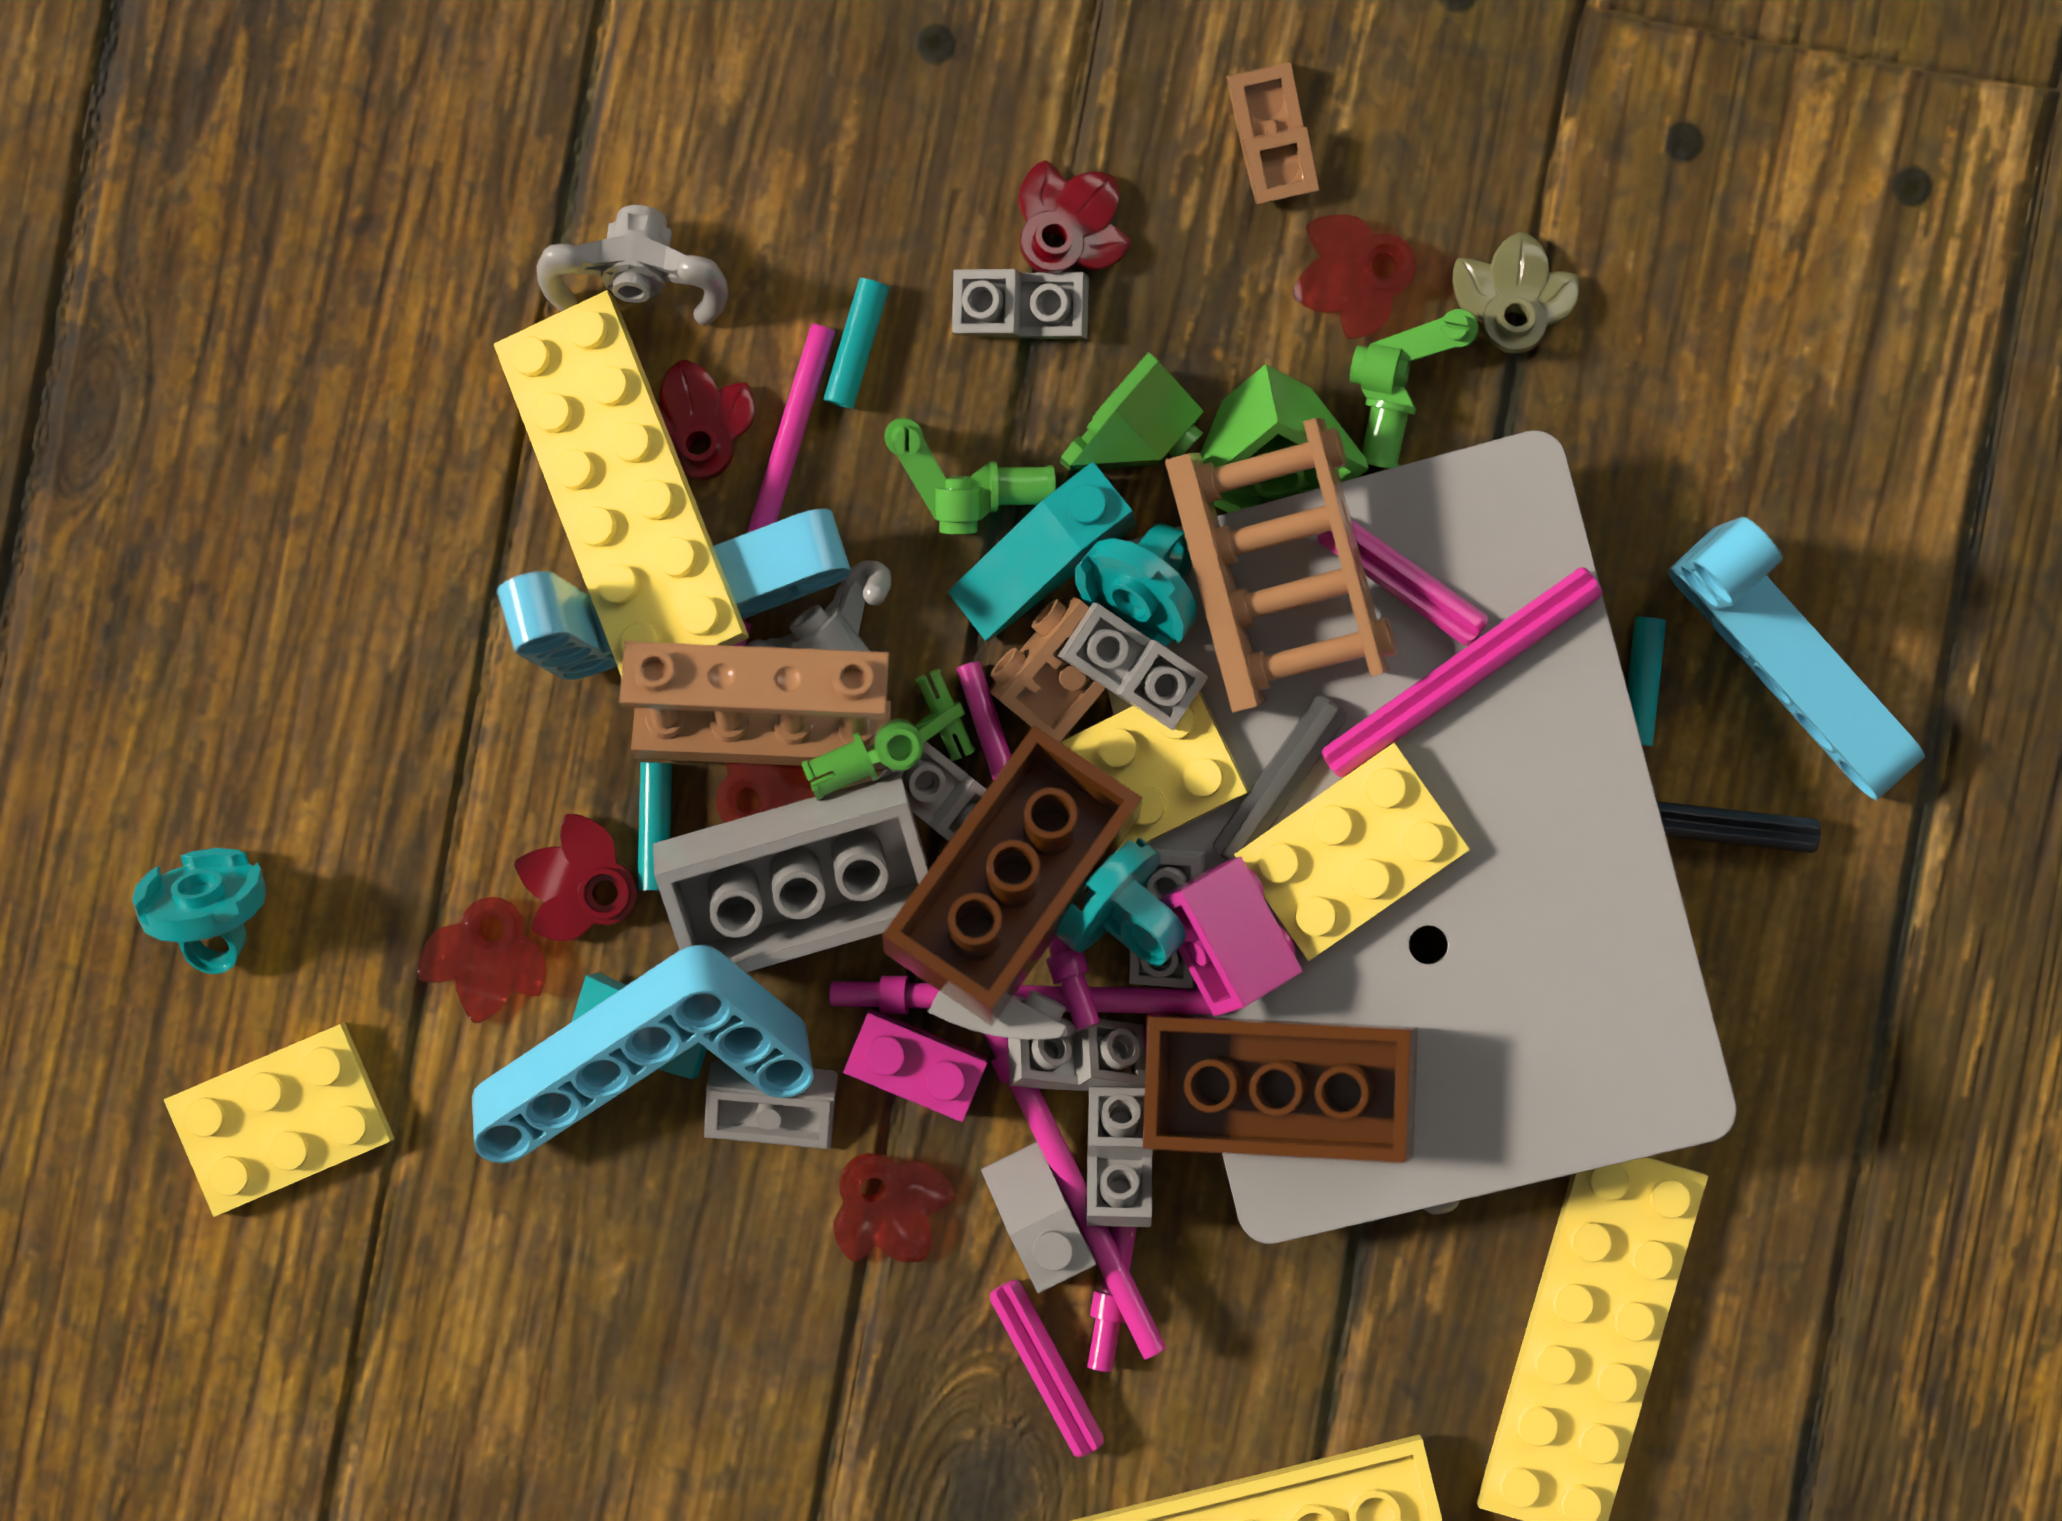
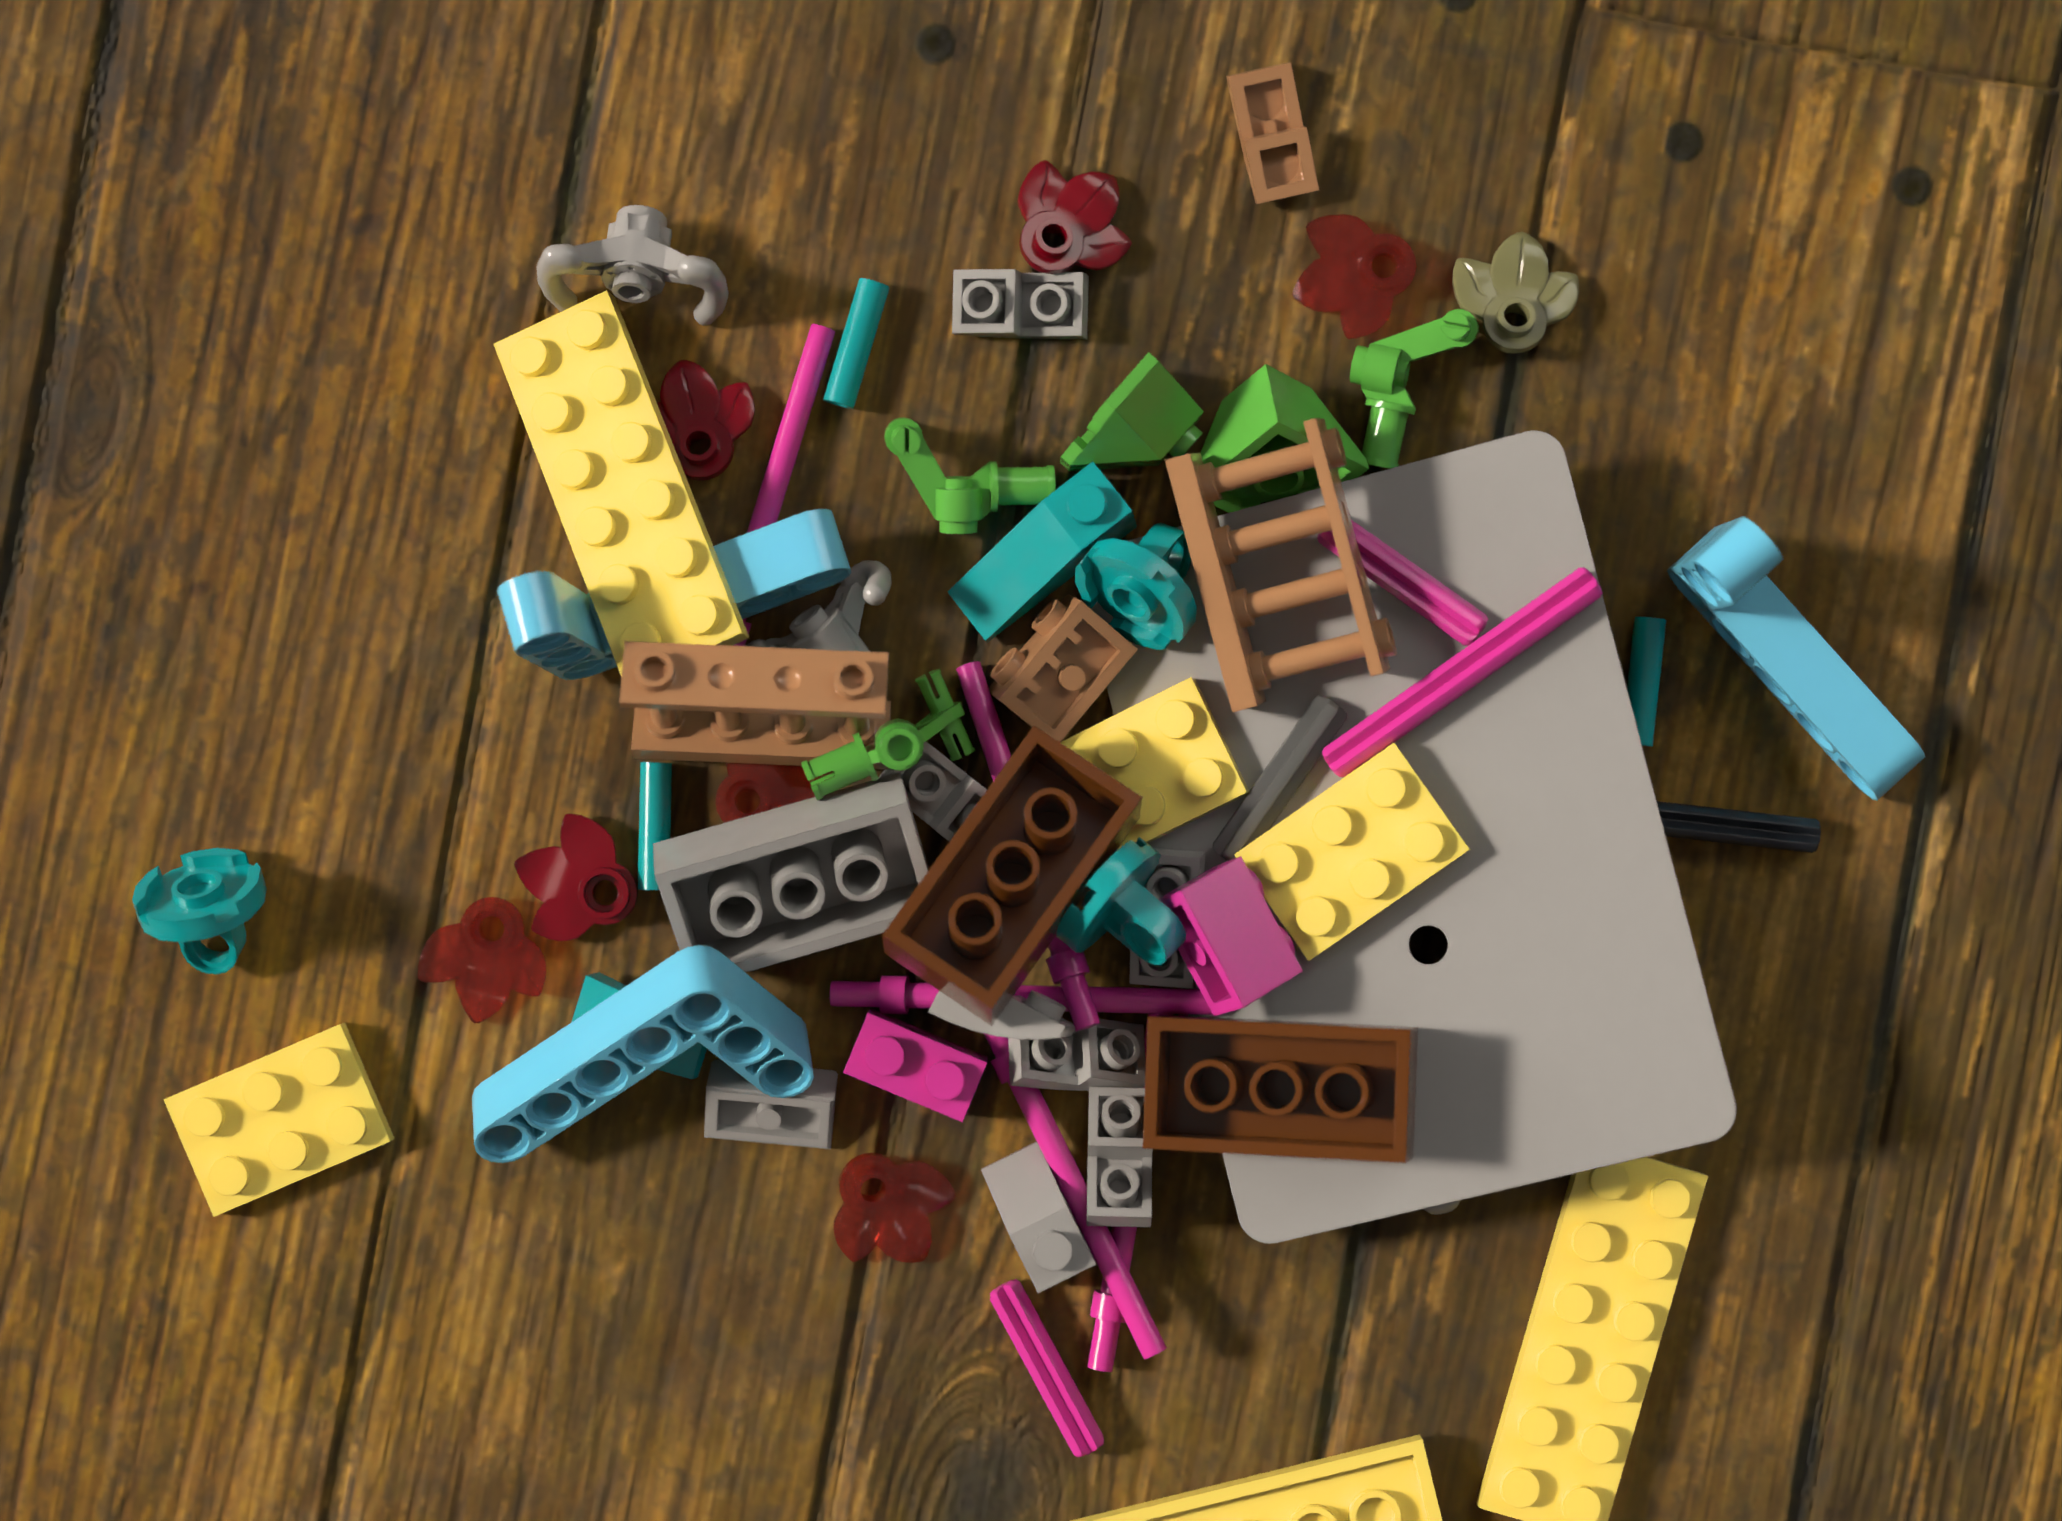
(1133, 666): light grey slope -> none

